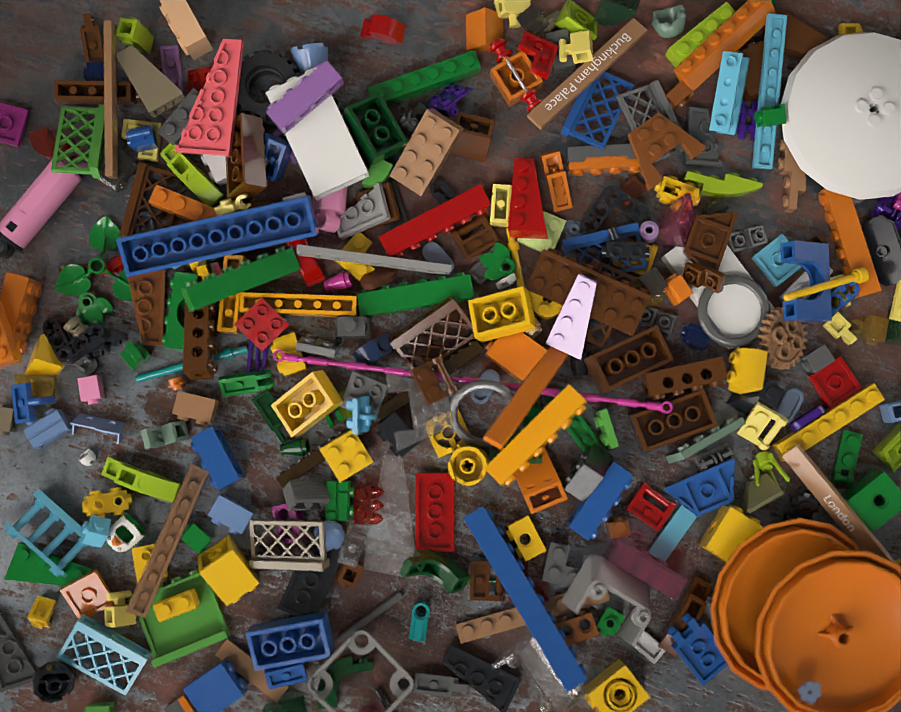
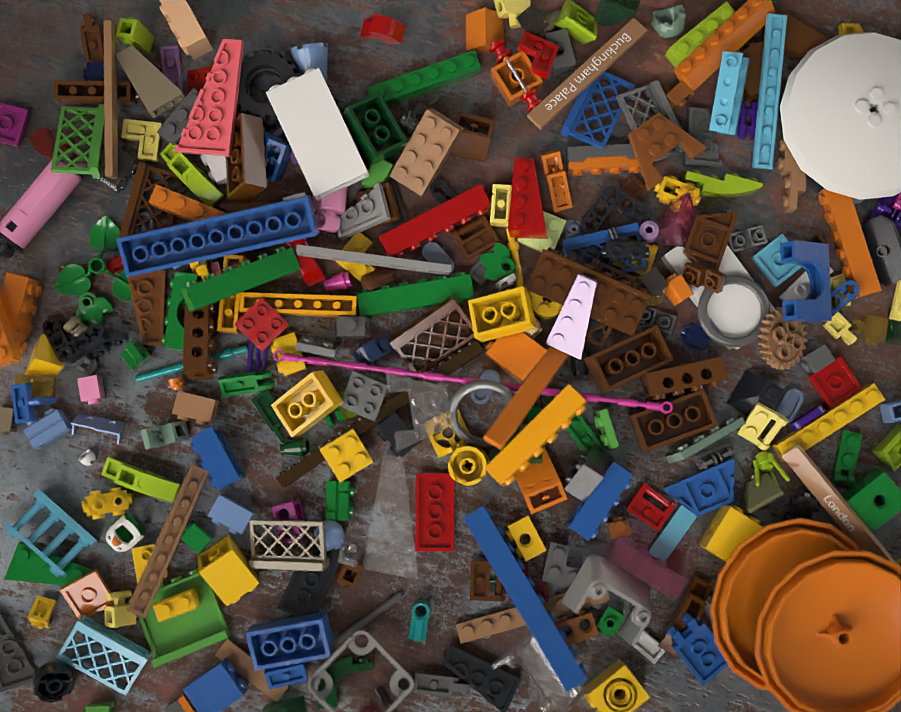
(95, 531): medium azure brick -> none
(142, 138): blue brick -> none
(228, 205): light yellow plate -> none
(305, 96): medium lavender brick -> none
(306, 495): dark grey brick -> none
(361, 414): dark azure hips -> none
(366, 504): clear red plate -> none
(428, 383): reddish brown plate -> none
(437, 566): dark green arch -> none
(446, 100): dark purple hinge -> none
(580, 47): light yellow brick -> none
(746, 370): yellow brick -> none
(770, 116): green brick -> none
(812, 695): sand blue plant -> none
(858, 276): yellow piece -> none

